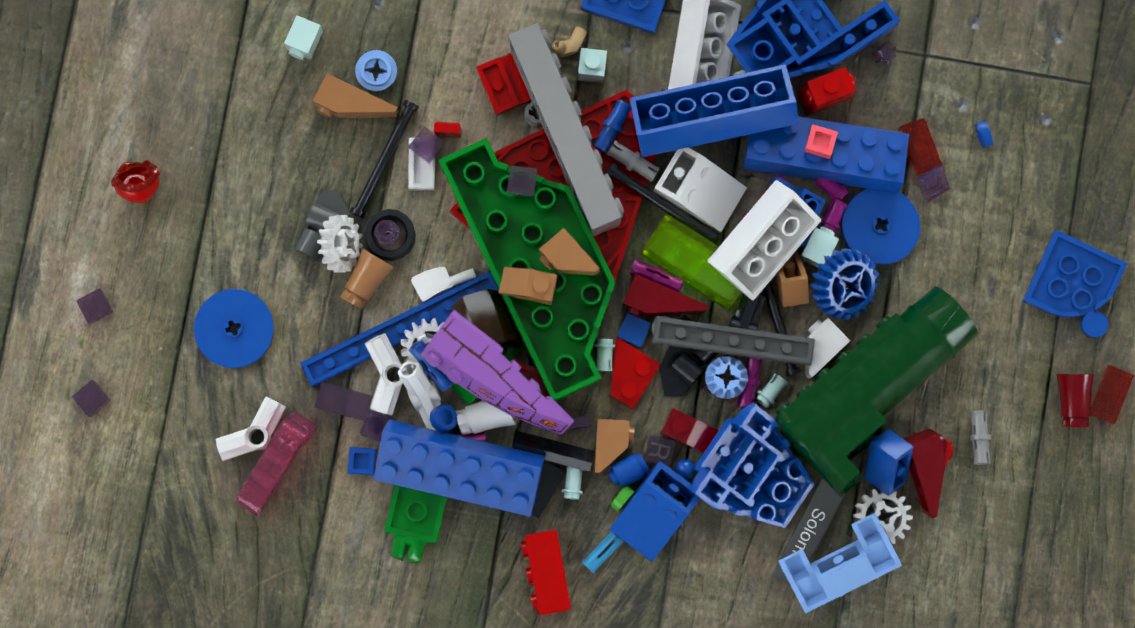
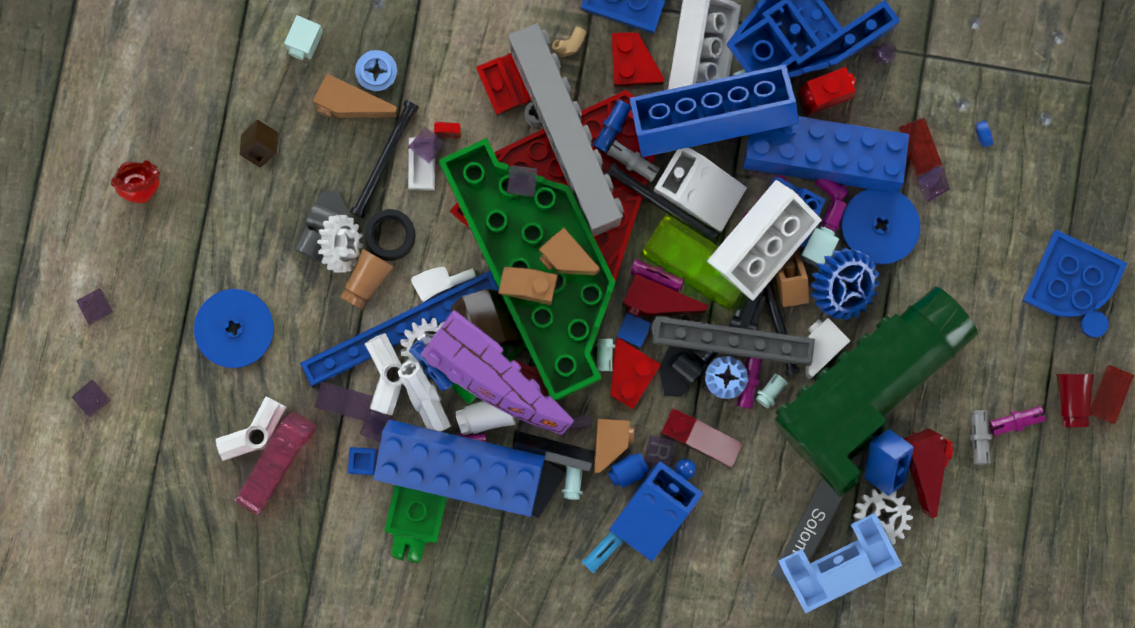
(258, 143): none -> dark brown panel
(386, 226): clear purple plate -> none
(443, 418): blue tile -> none
(546, 572): red brick -> none
(592, 65): light aqua brick -> none
(622, 498): bright green tile -> none
(633, 62): none -> red wing
(752, 470): blue wedge -> none
(821, 141): coral tile -> none
(1016, 421): none -> magenta pin

